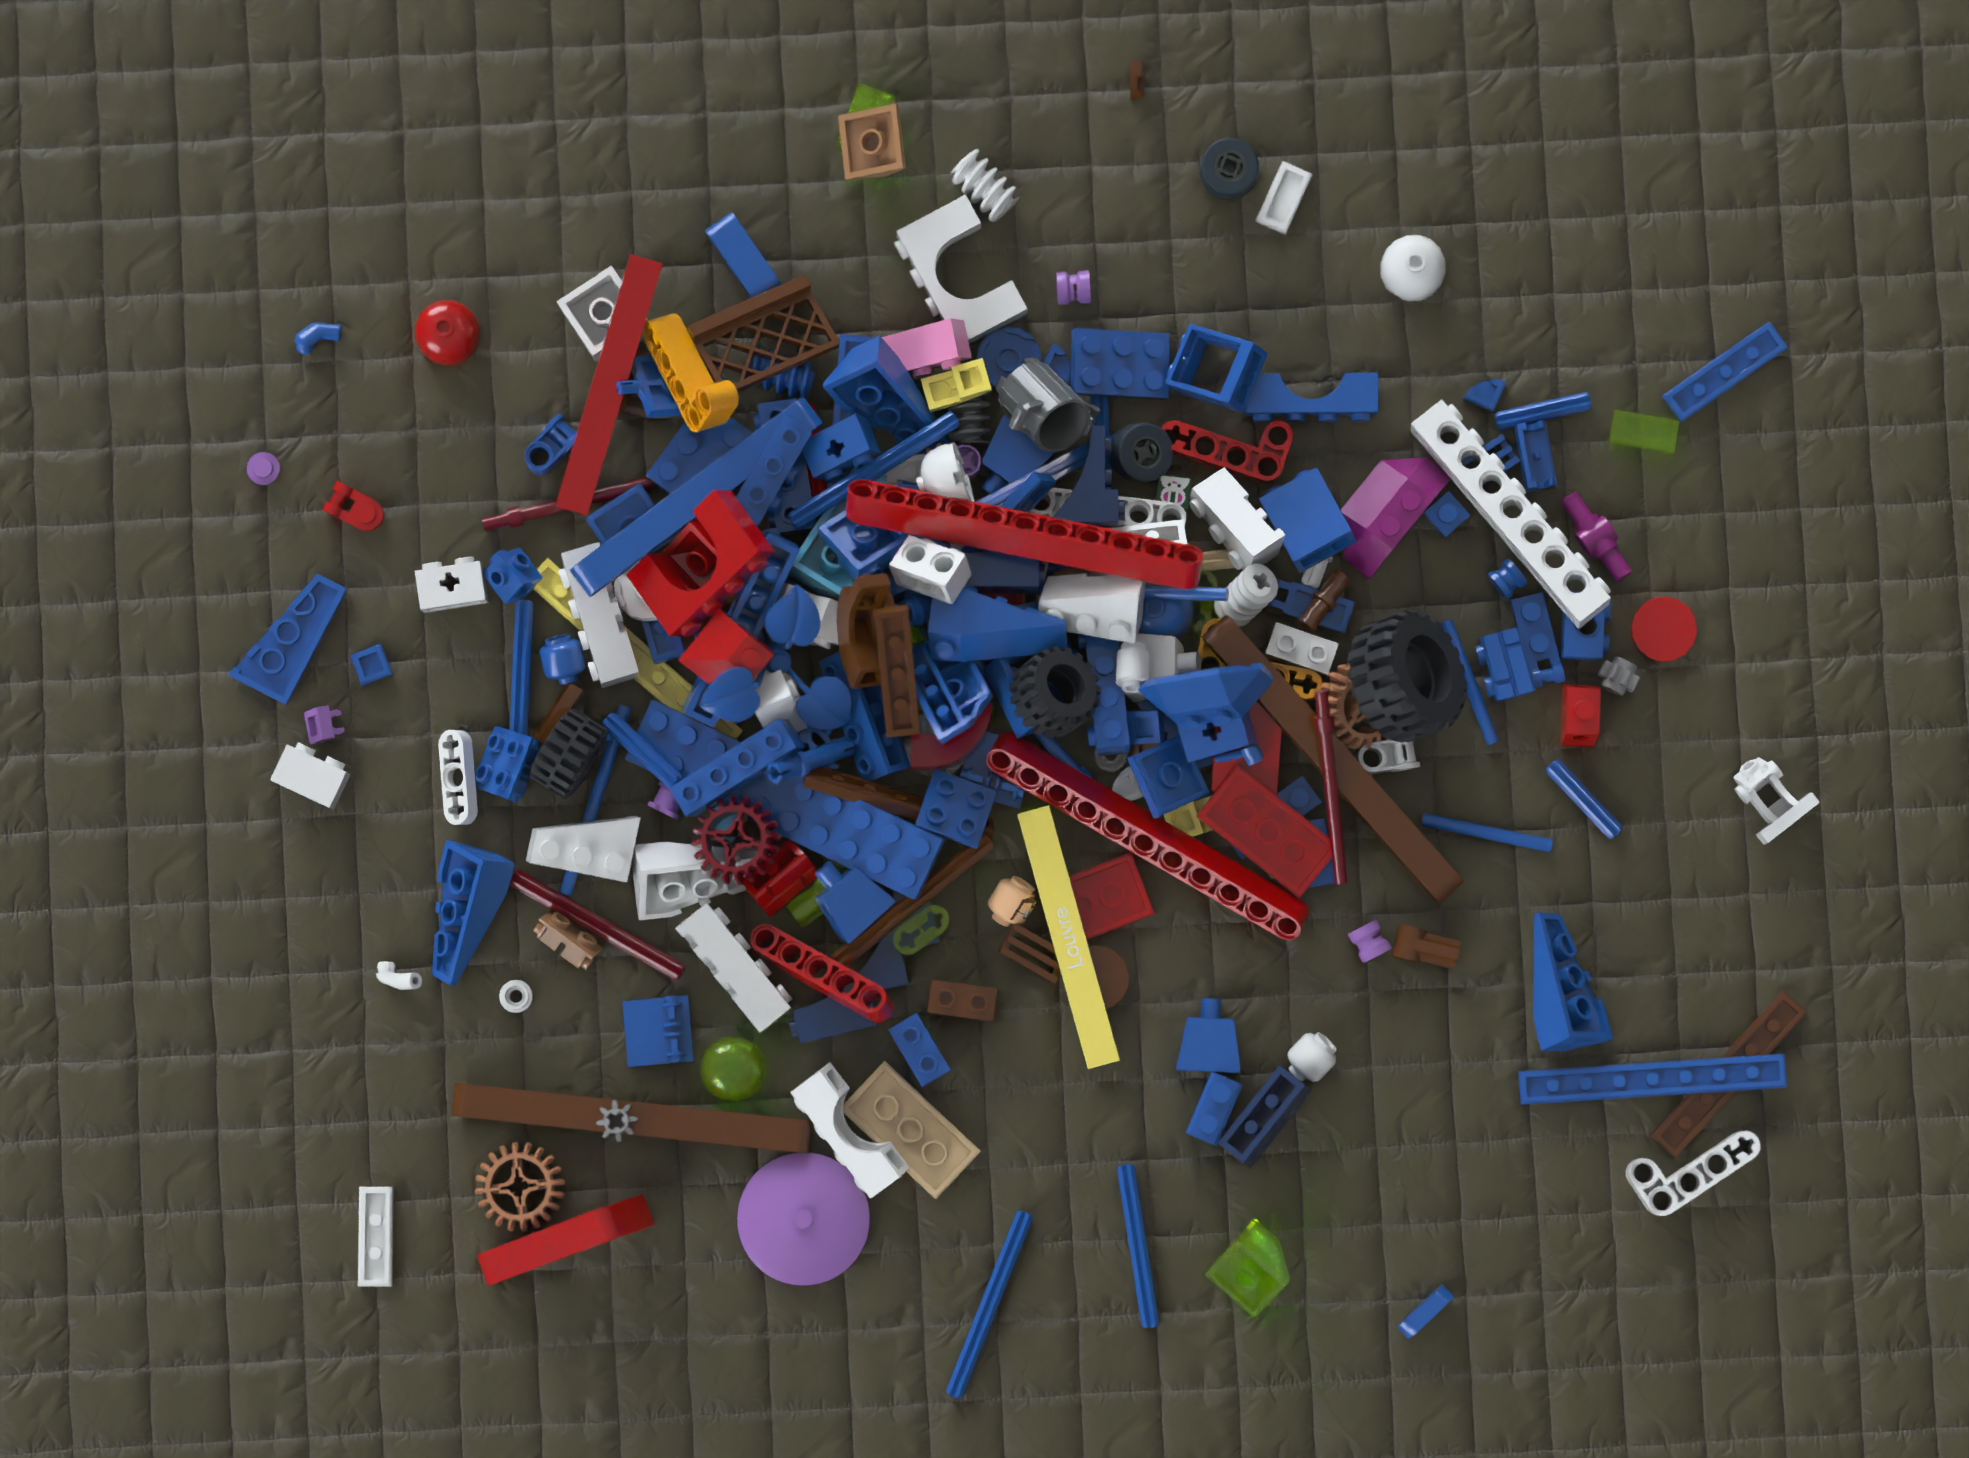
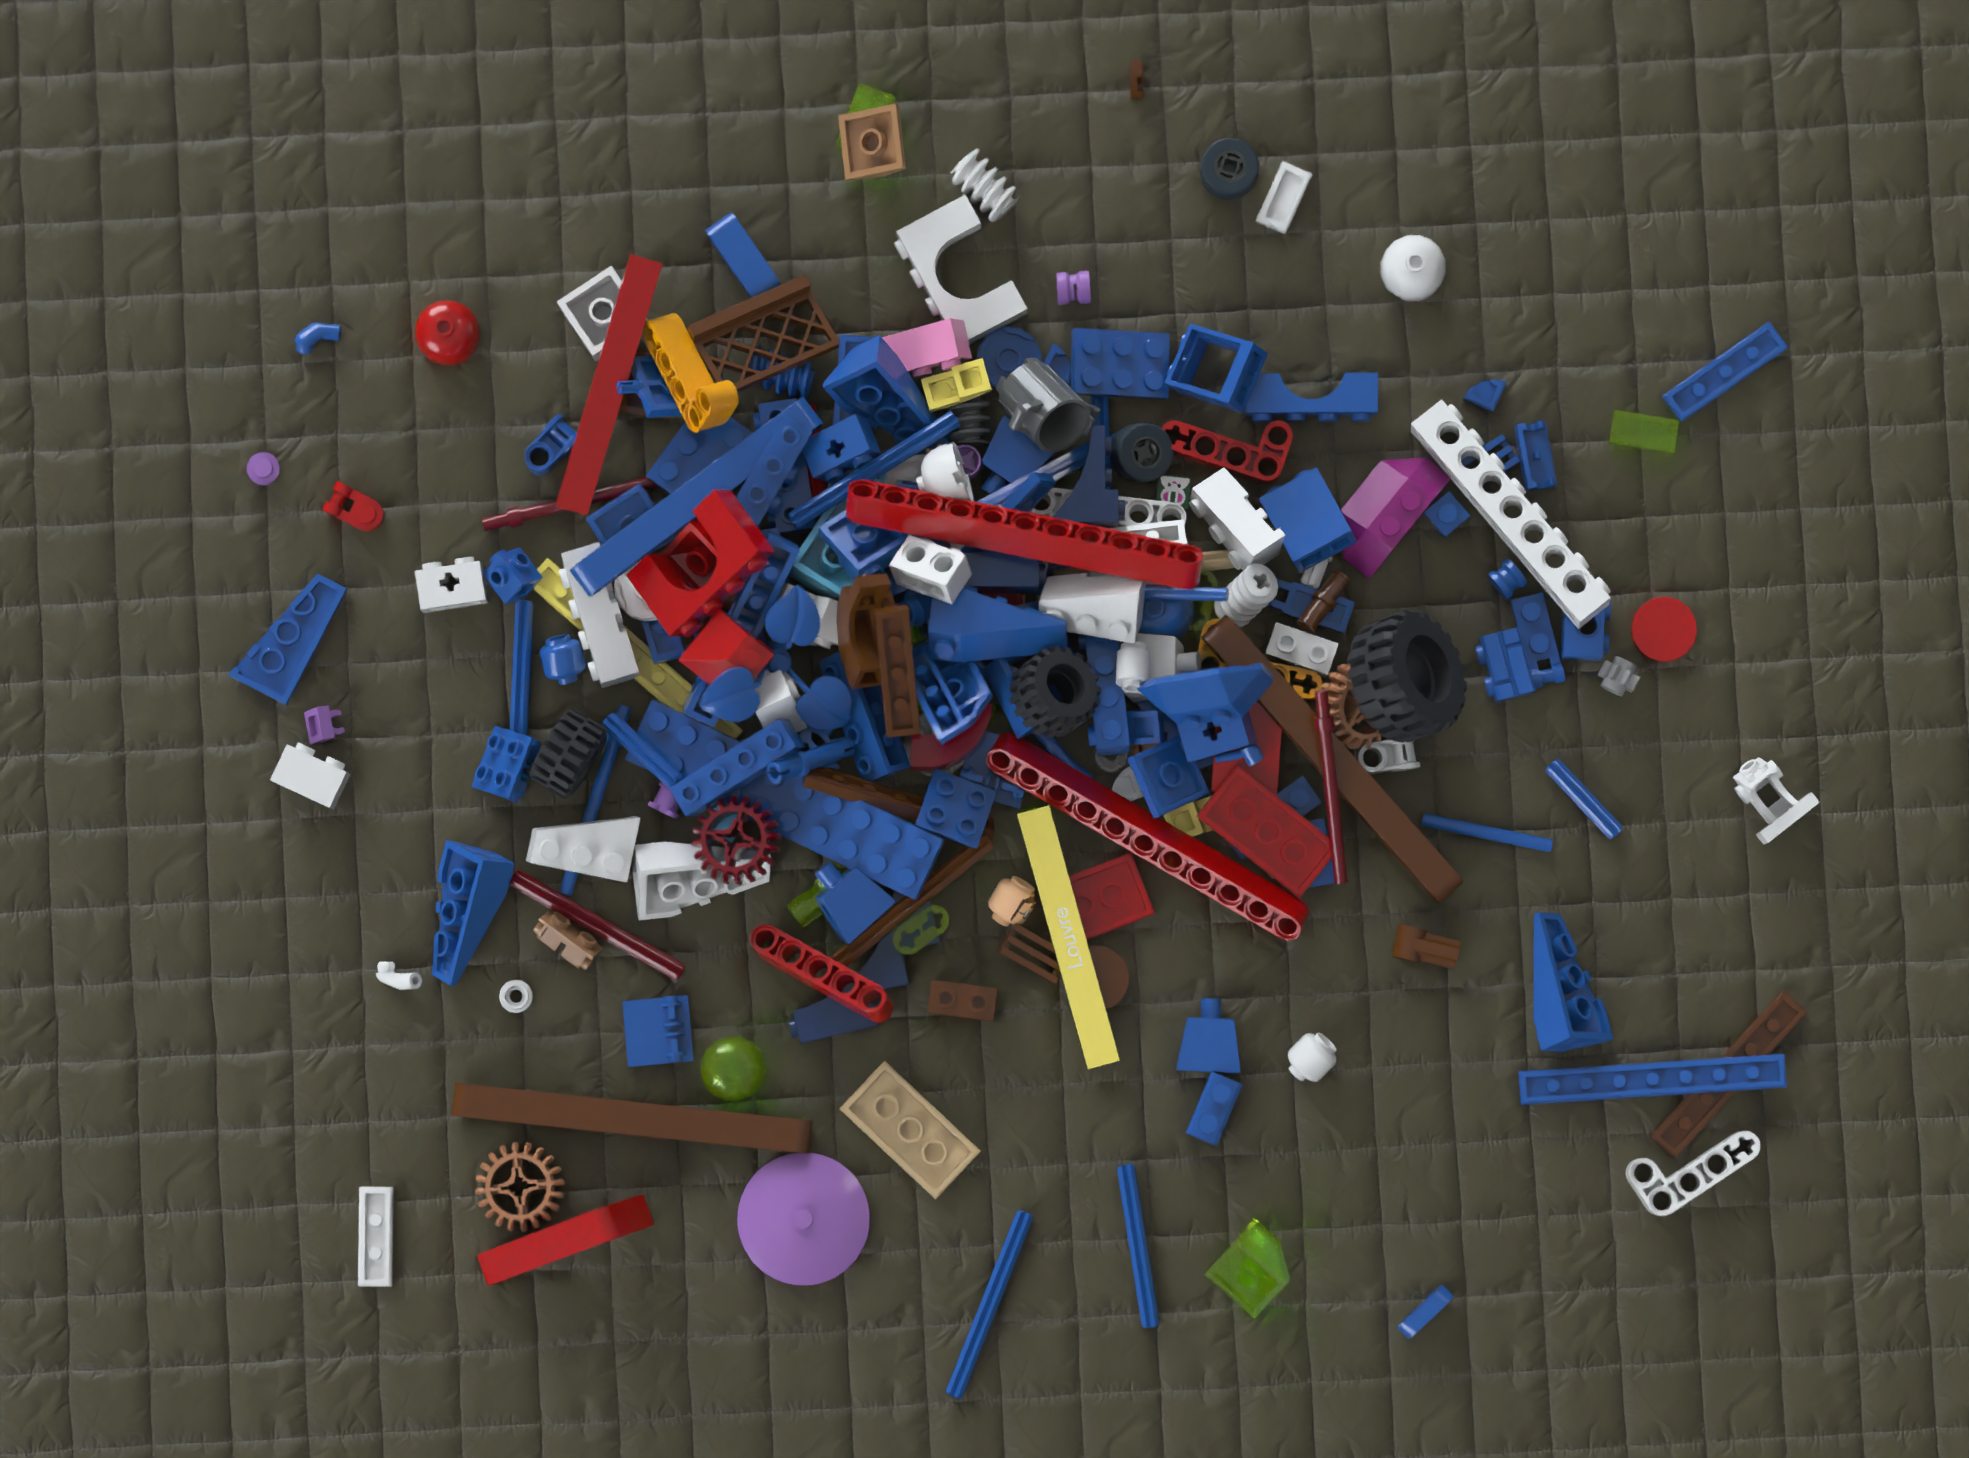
(371, 664): blue tile -> none
(468, 786): white beam -> none
(560, 706): reddish brown tile -> none
(616, 1111): light grey gear -> none
(734, 967): white wedge -> none
(783, 880): red brick -> none
(870, 1163): white arch -> none
(919, 1050): blue brick -> none
(1264, 1116): dark blue brick -> none
(1369, 941): medium lavender wheel -> none
(1472, 688): blue bar -> none
(1543, 410): blue axle -> none
(1580, 715): red torso -> none
(1596, 536): magenta pin -> none

